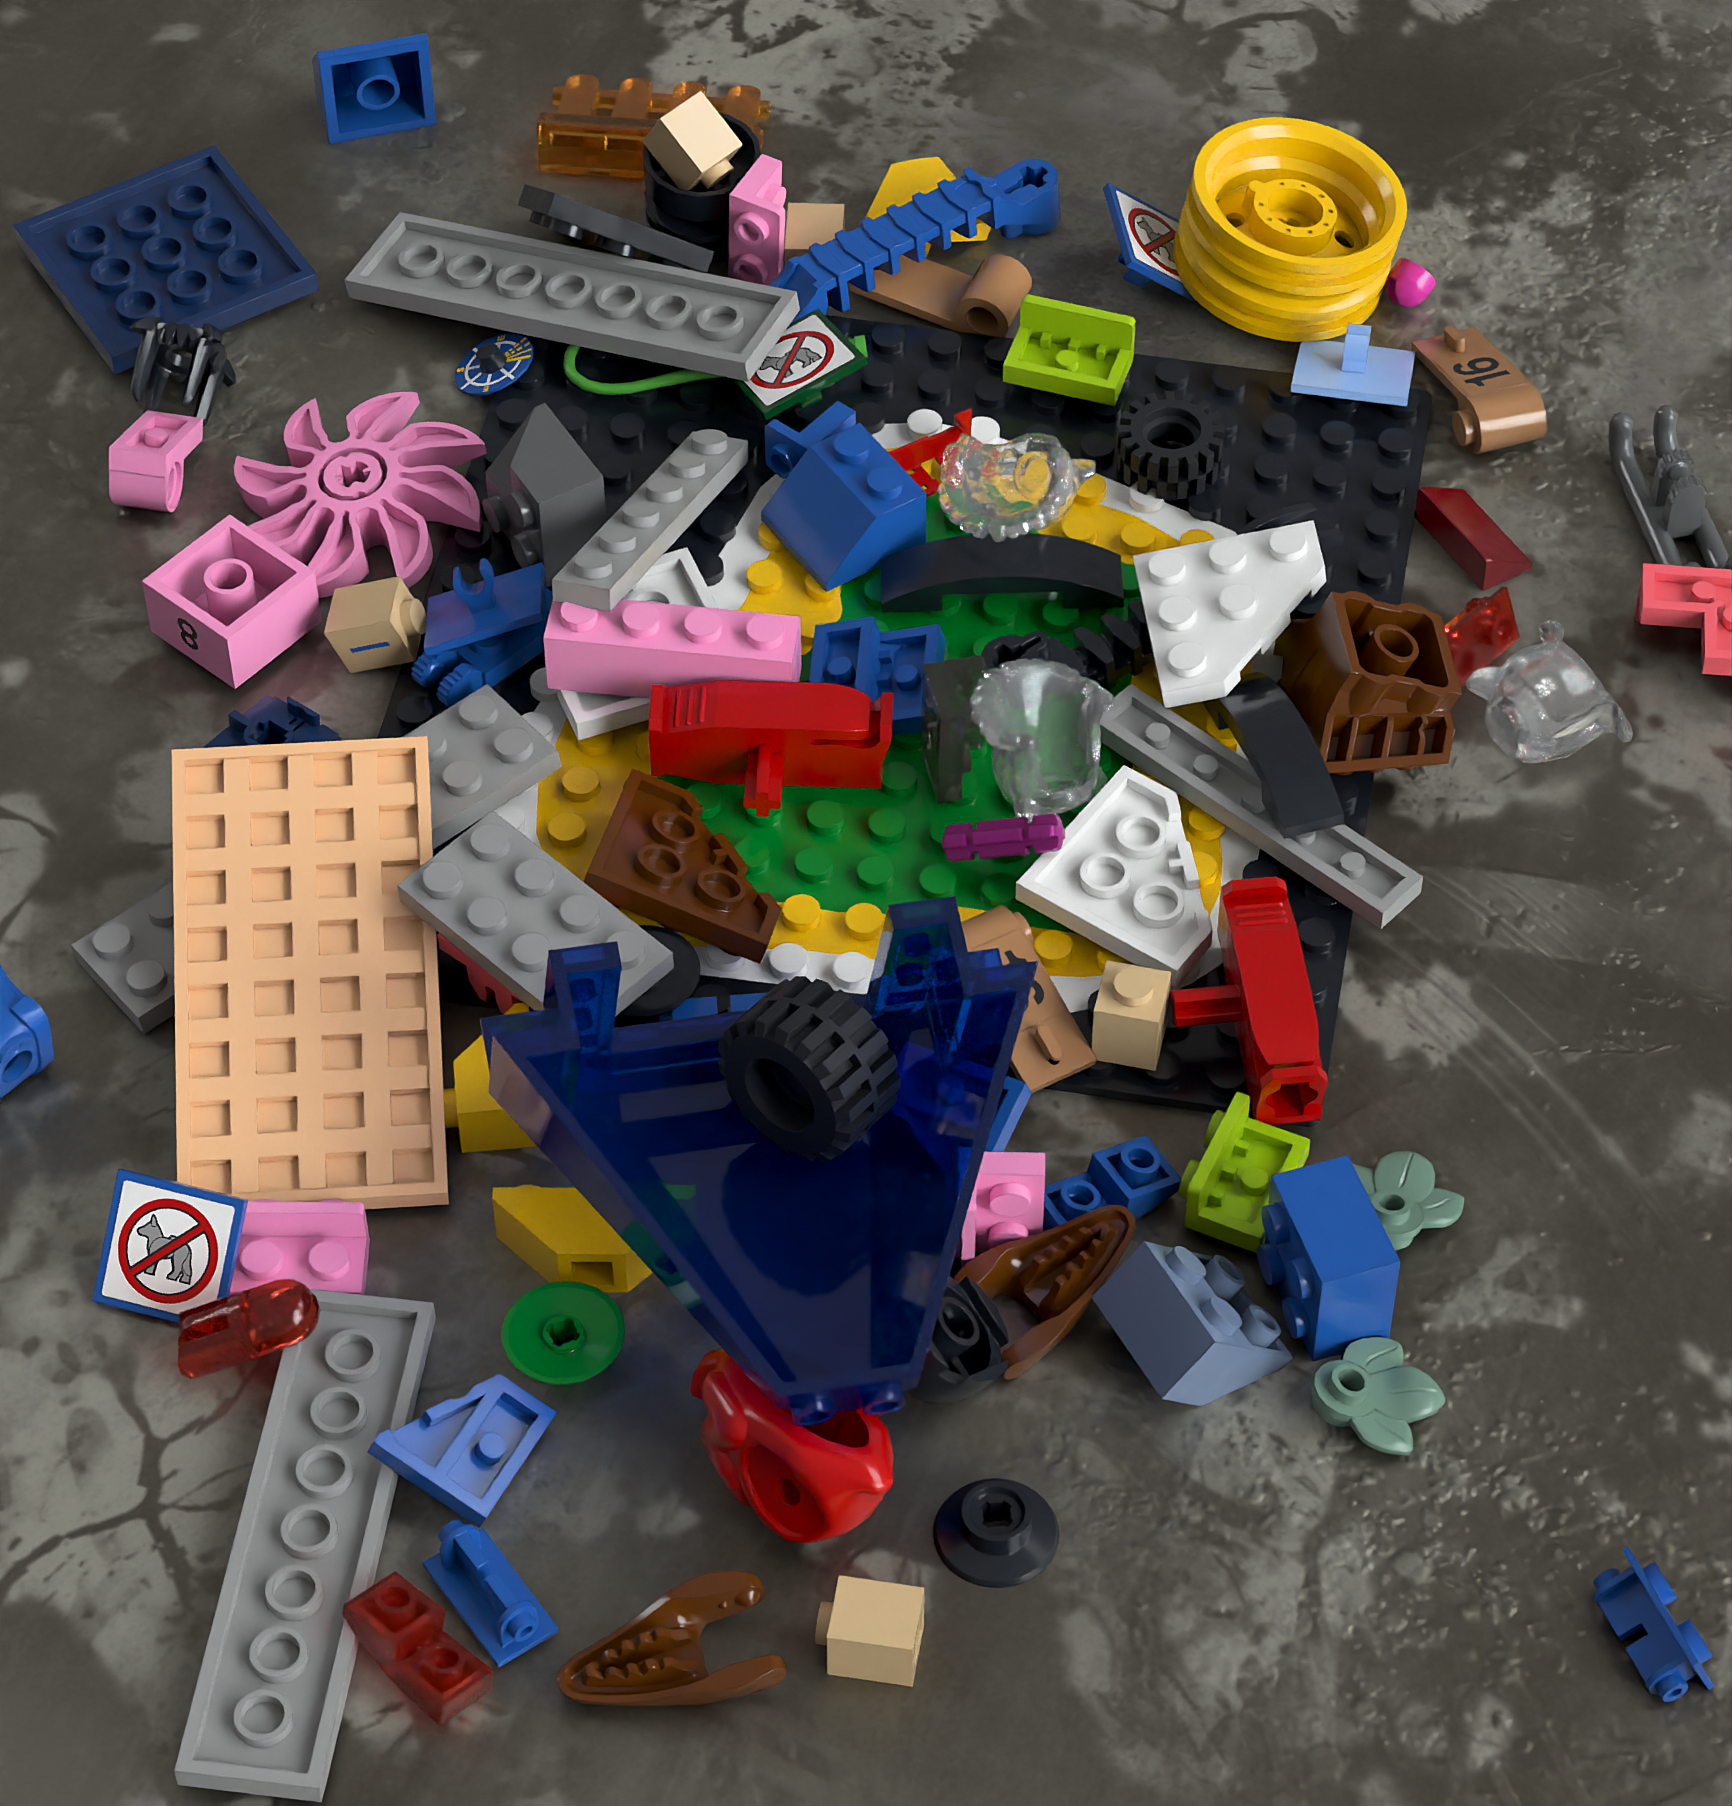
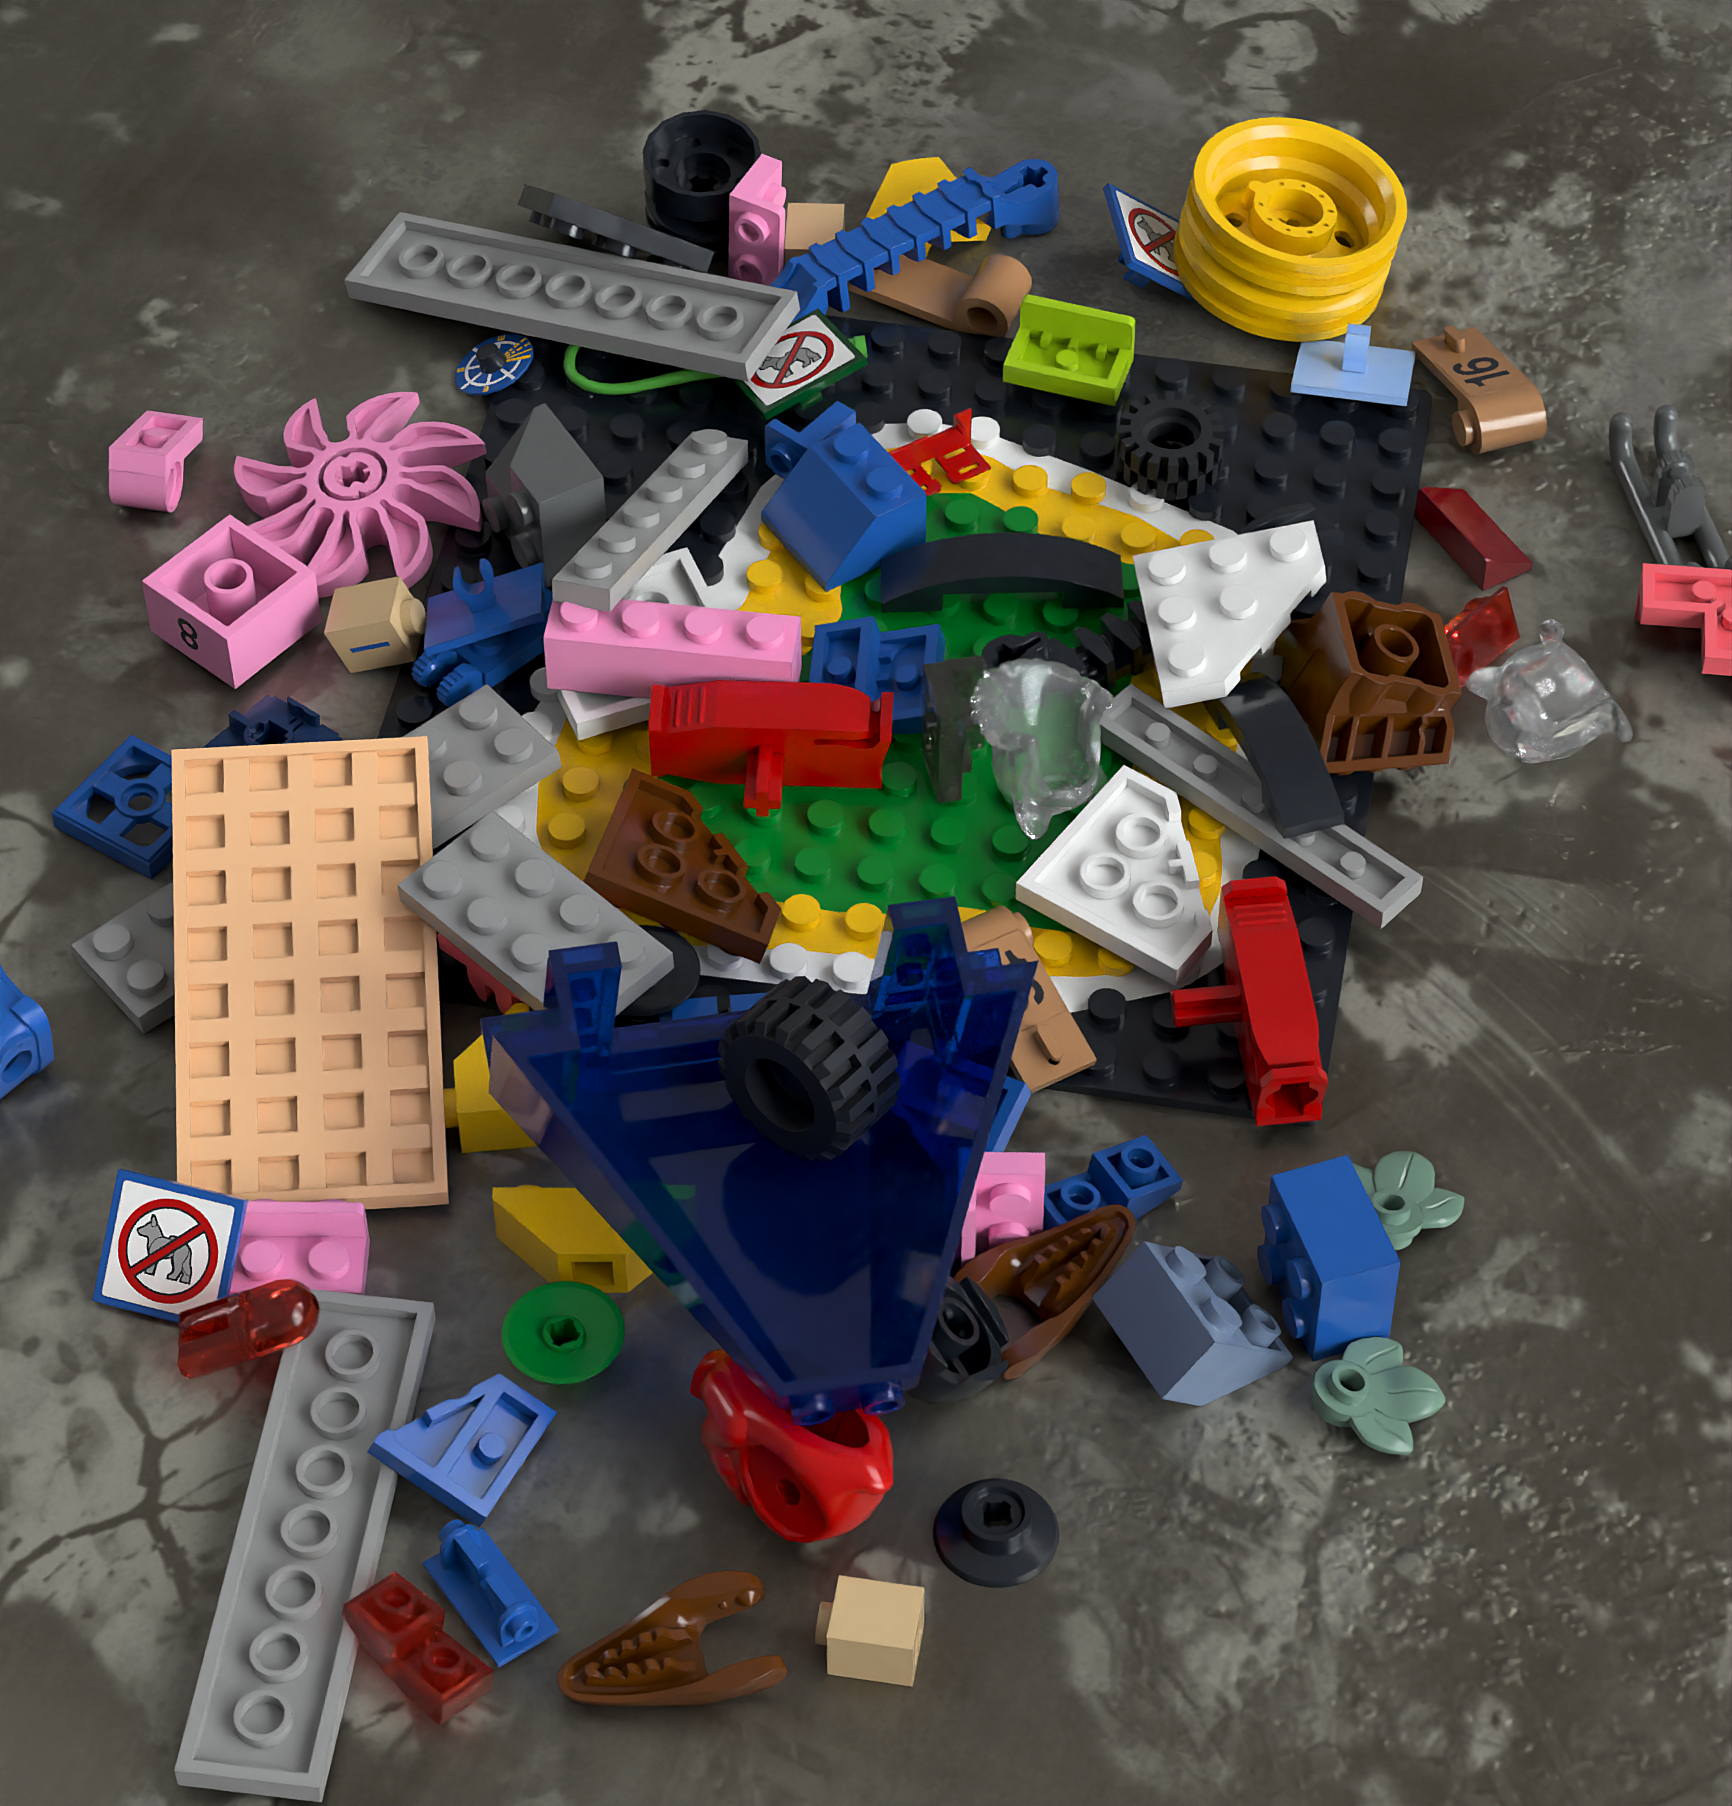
(129, 758): none -> blue piece
(157, 359): black piece -> none
(165, 246): dark blue plate -> none
(375, 88): blue slope -> none
(613, 145): clear orange fence -> none
(693, 144): brick -> none
(1003, 837): magenta axle -> none
(1010, 484): clear hair -> none
(1131, 1015): tan brick -> none
(1236, 1173): lime bracket -> none
(1409, 283): dark pink hinge -> none
(1670, 1650): blue hinge -> none

